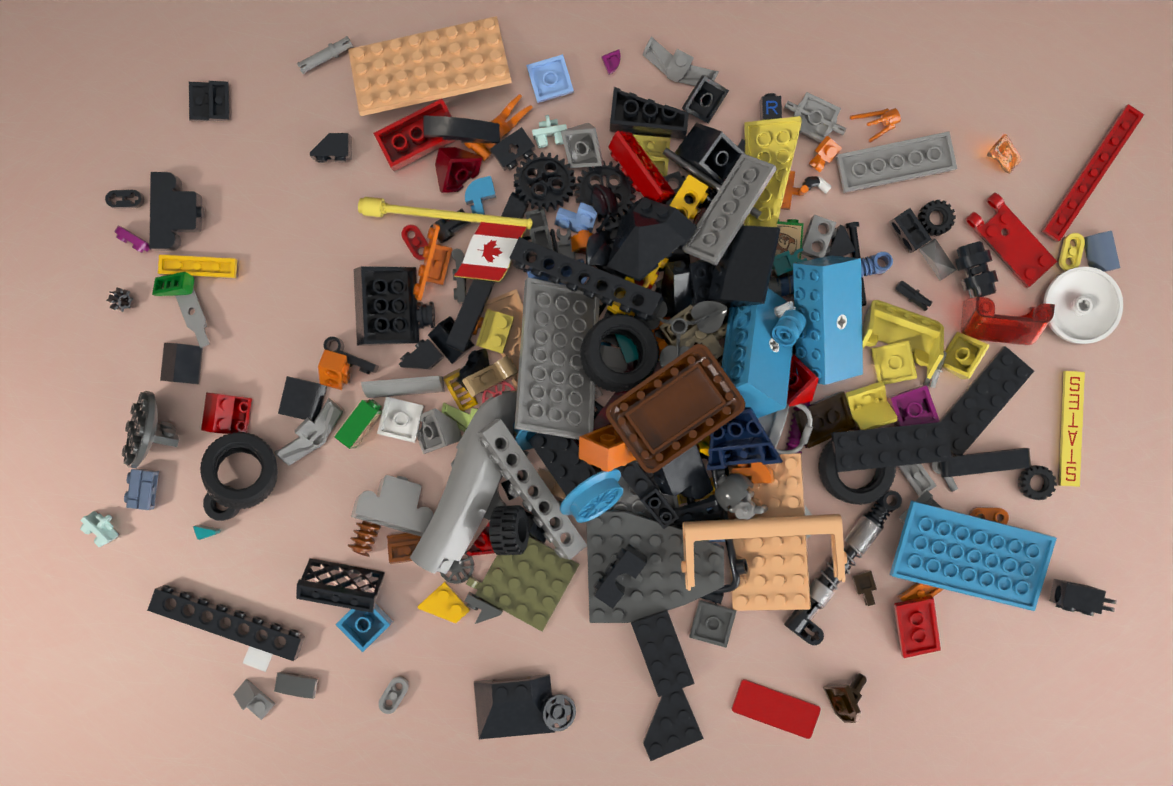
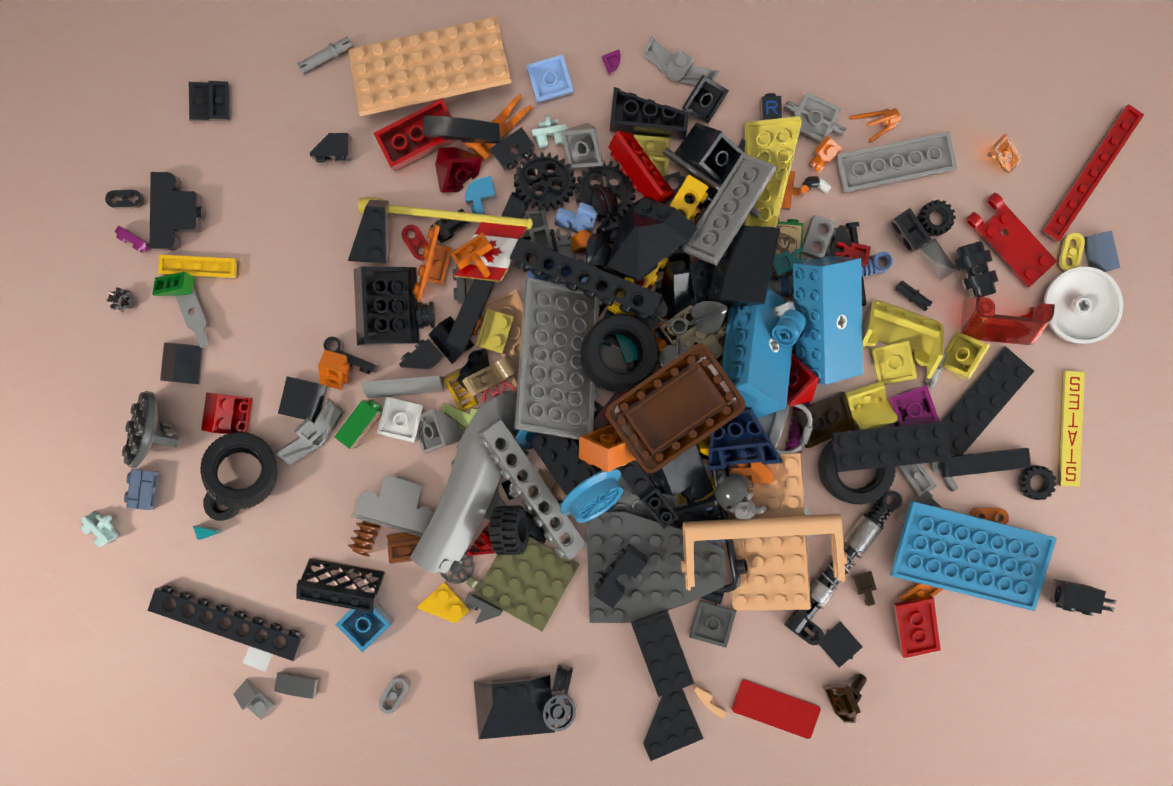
(373, 234): none -> black wedge
(472, 252): none -> orange plate
(562, 679): none -> black wheel
(706, 696): none -> light nougat slope
(840, 644): none -> black piece
(854, 251): none -> red plate

